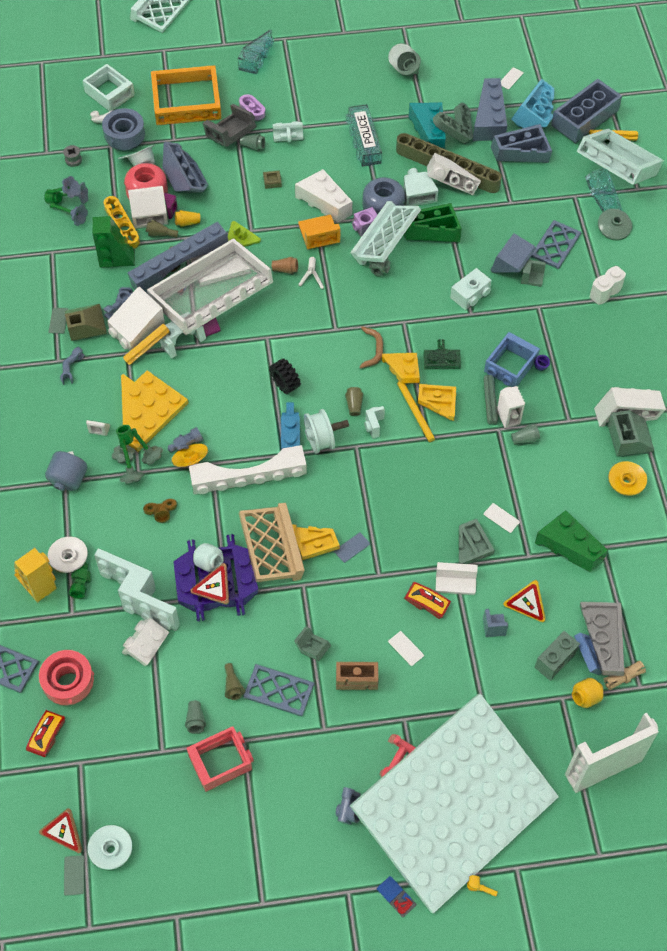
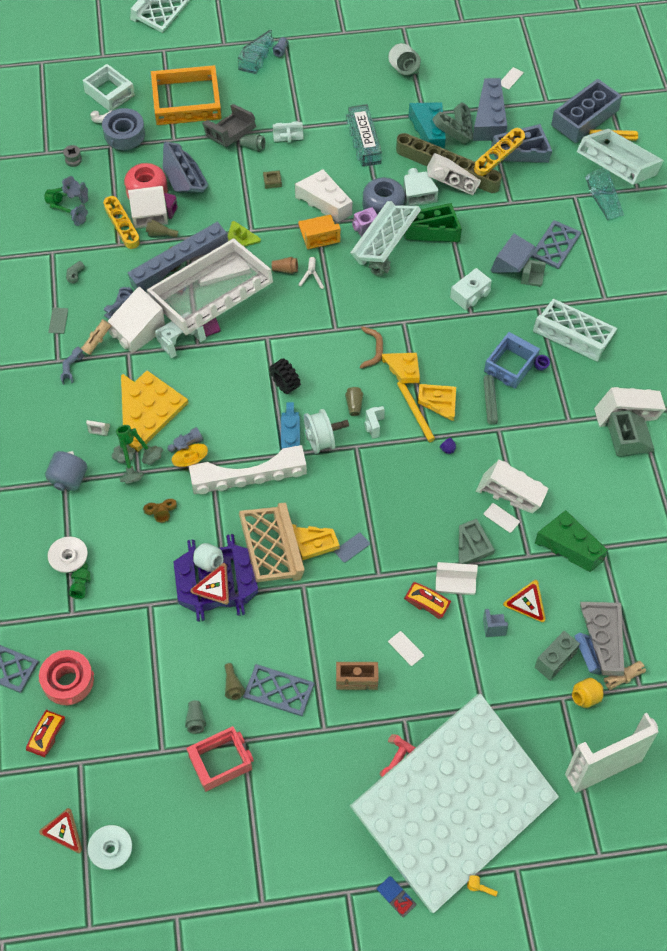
(35, 574): yellow wedge -> none
(72, 272): none -> sand green arm
(74, 875): sand green sticker -> none
(85, 322): olive slope -> none
(96, 337): none -> tan pin
(110, 244): green wedge -> none
(137, 590): light aqua bracket -> none
(143, 156): light aqua piece -> none
(145, 641): white bracket -> none
(146, 344): yellow axle -> none
(186, 218): yellow cone -> none
(252, 105): lavender plate -> none
(279, 49): none -> sand blue pin
(311, 644): sand green bracket -> none
(343, 810): sand blue plate -> none
(442, 358): clear green plate -> none
(448, 446): none -> dark purple hinge
(501, 153): none -> yellow beam
(510, 406): white brick -> none
(513, 486): none -> white wedge
(526, 435): sand green cone -> none
(536, 107): medium azure wedge -> none
(571, 337): none -> light aqua fence
(607, 285): white brick -> none
(610, 228): sand green dish -> none
(627, 471): yellow dish -> none

